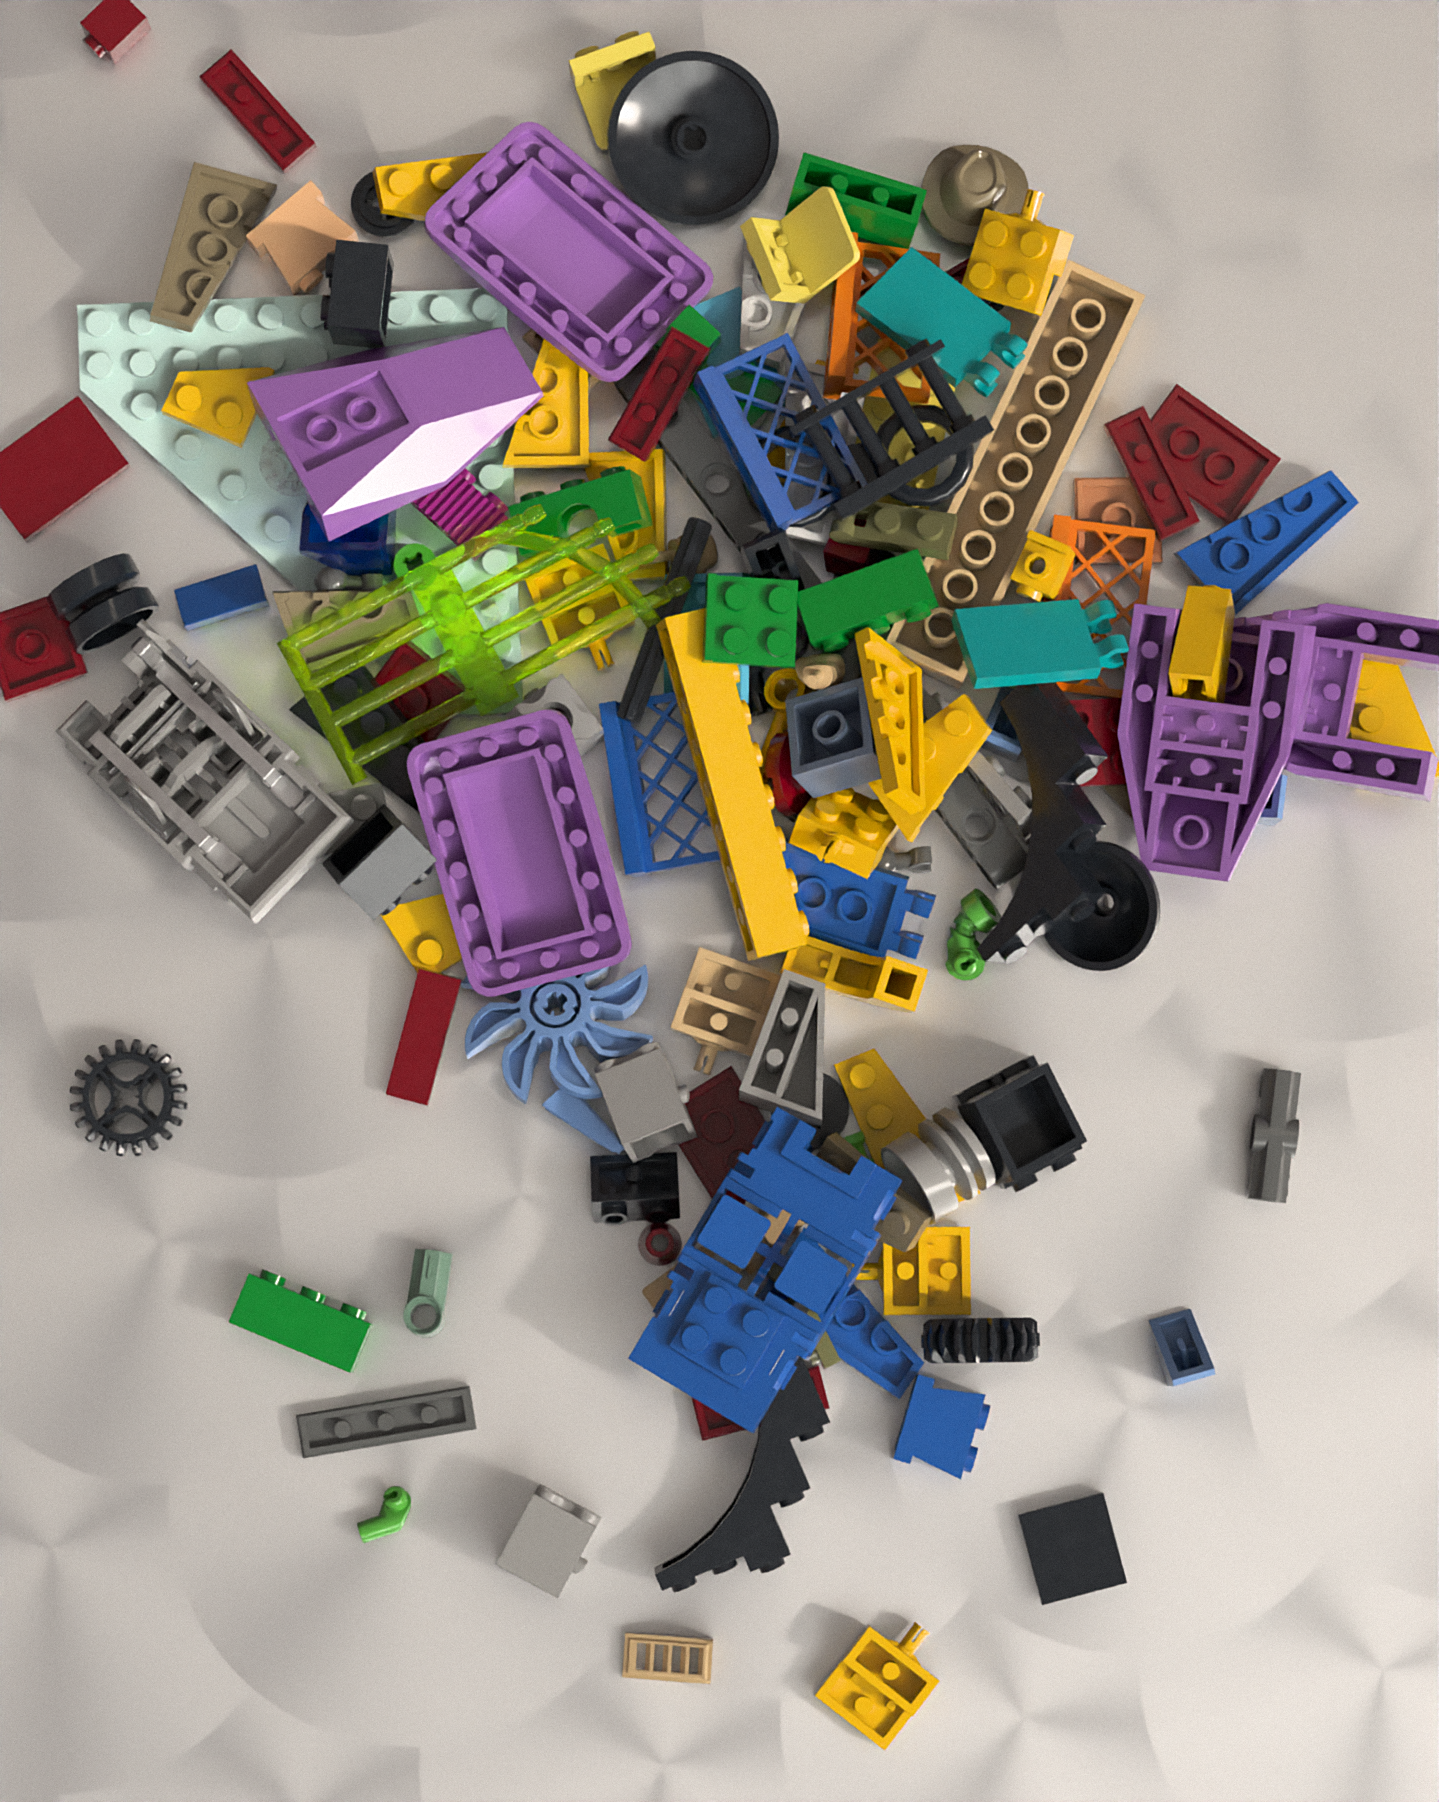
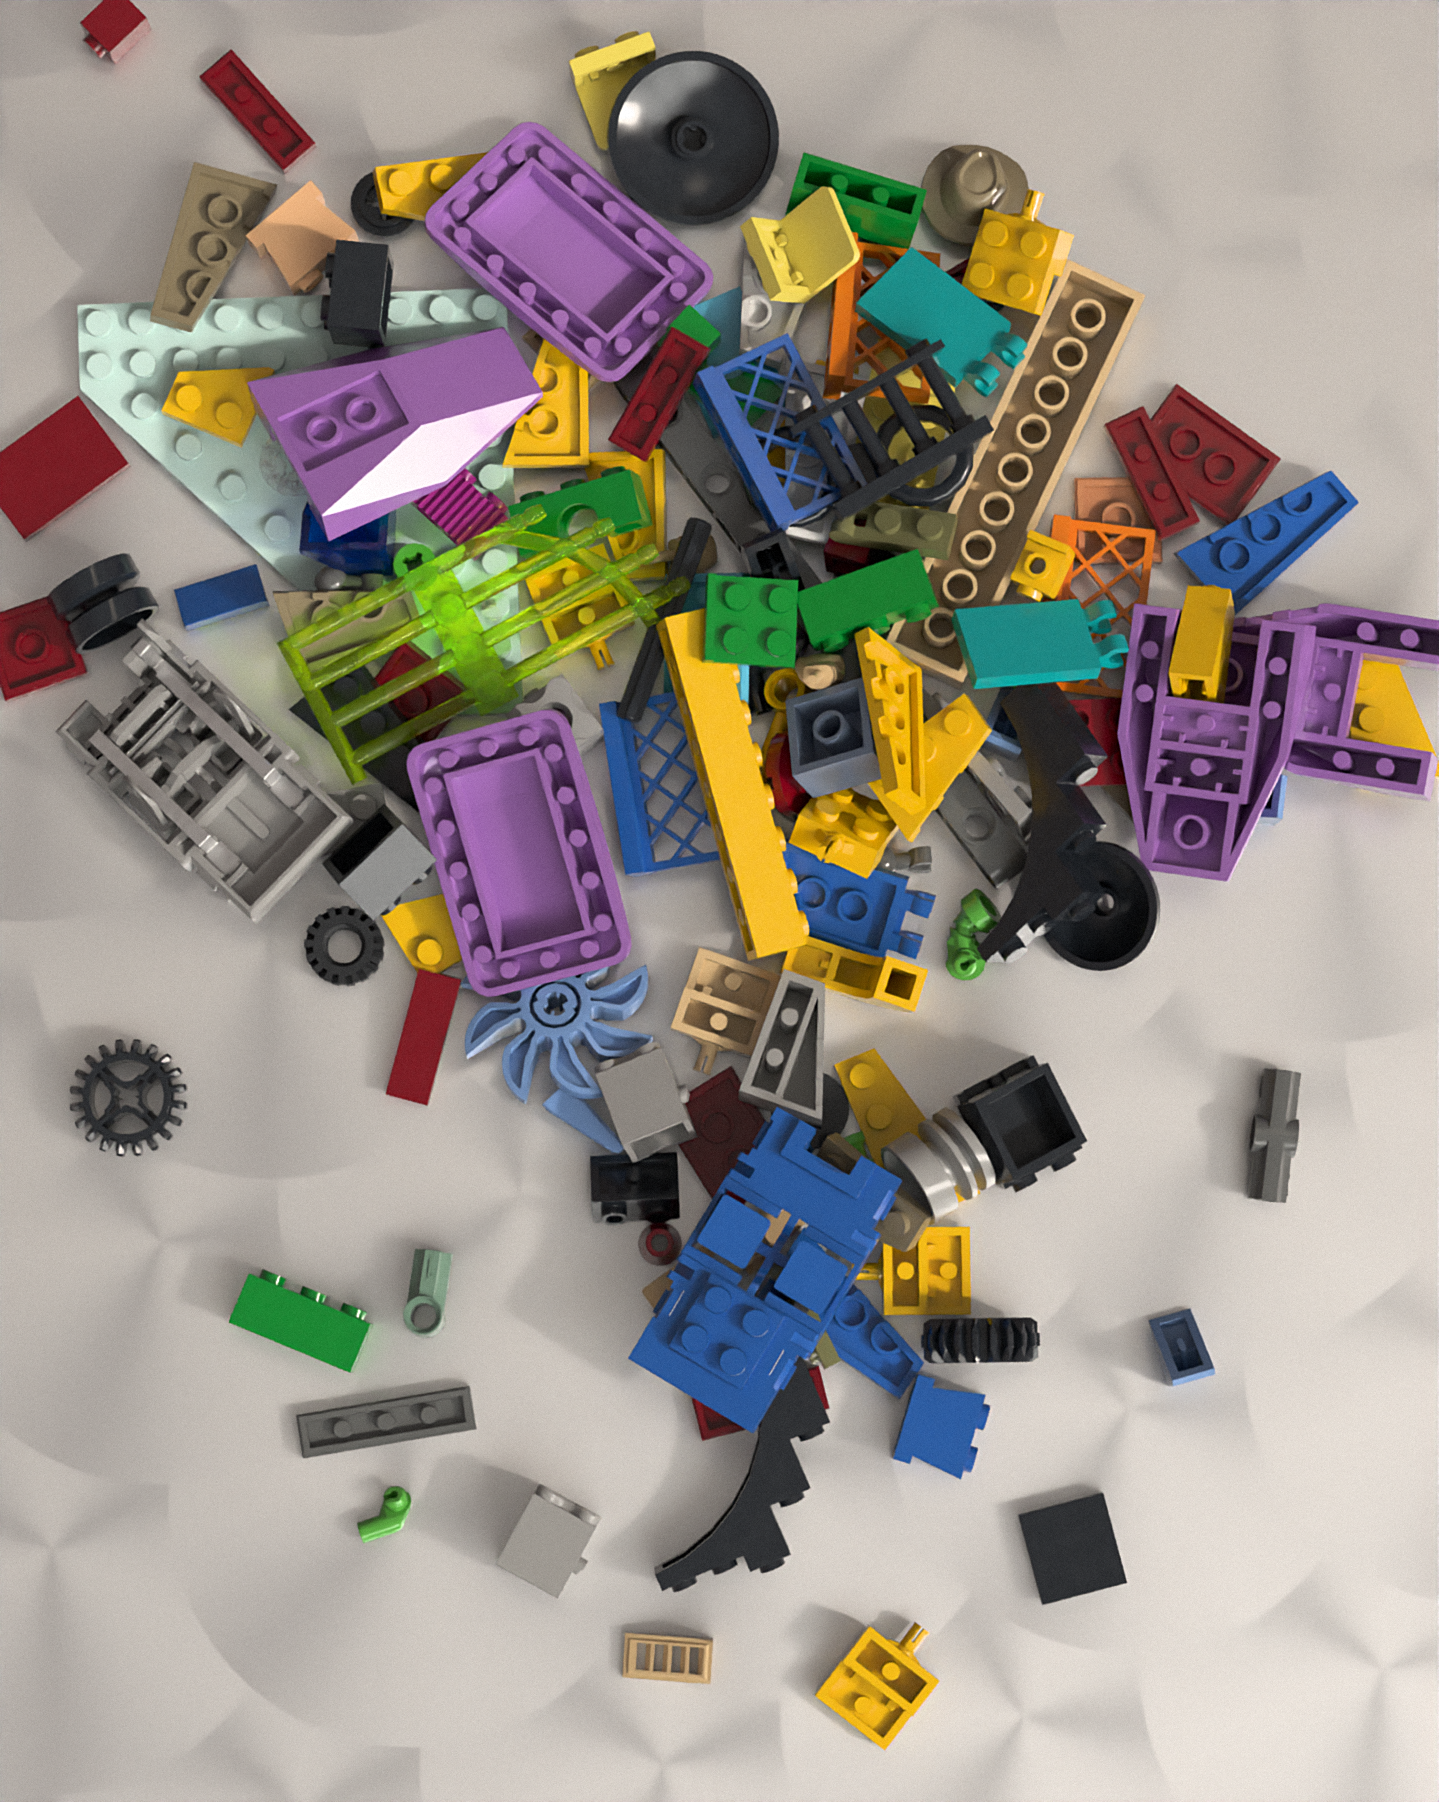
(344, 919): none -> black tyre

